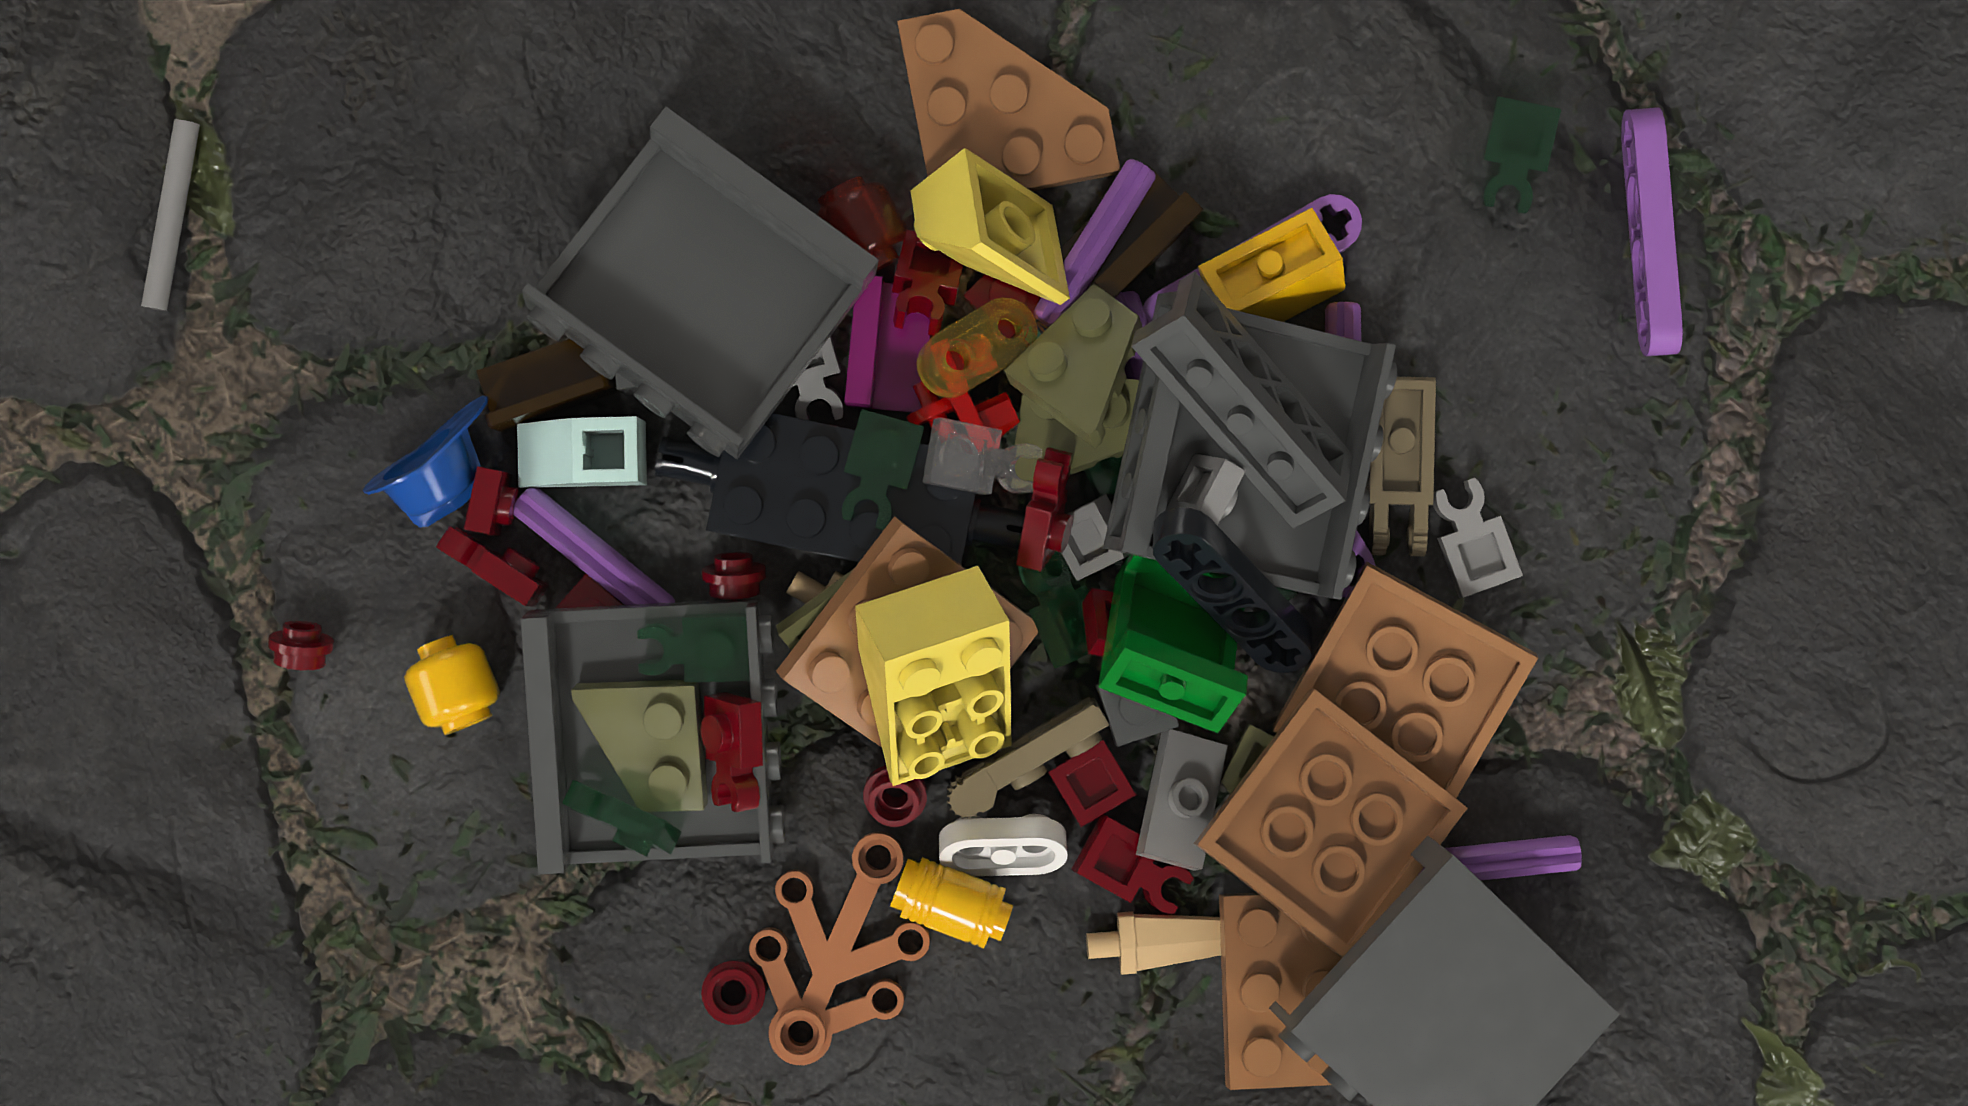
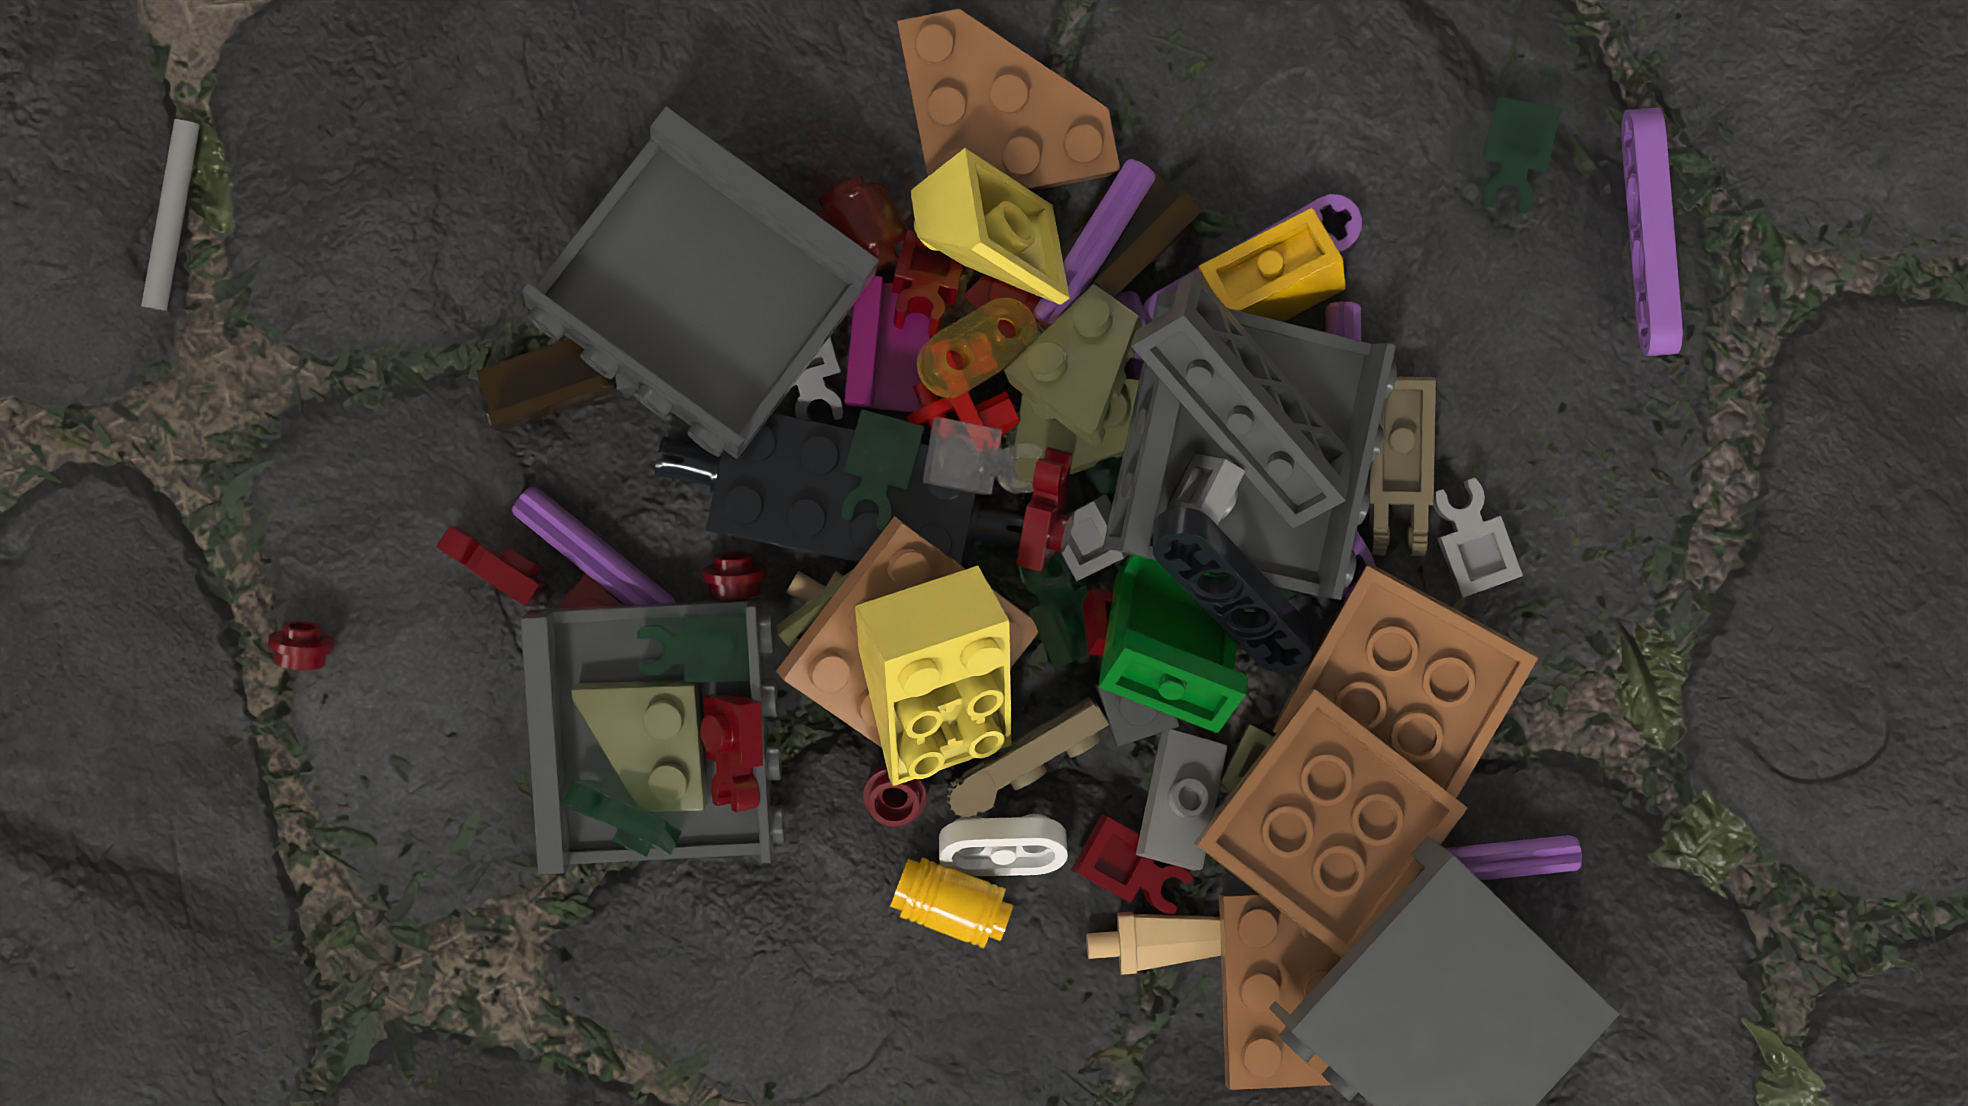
(436, 474): blue piece -> none
(452, 685): yellow head -> none
(491, 502): dark red plate -> none
(582, 452): light aqua slope -> none
(719, 1006): dark red plate -> none
(832, 958): nougat plant -> none
(1091, 783): dark red plate -> none

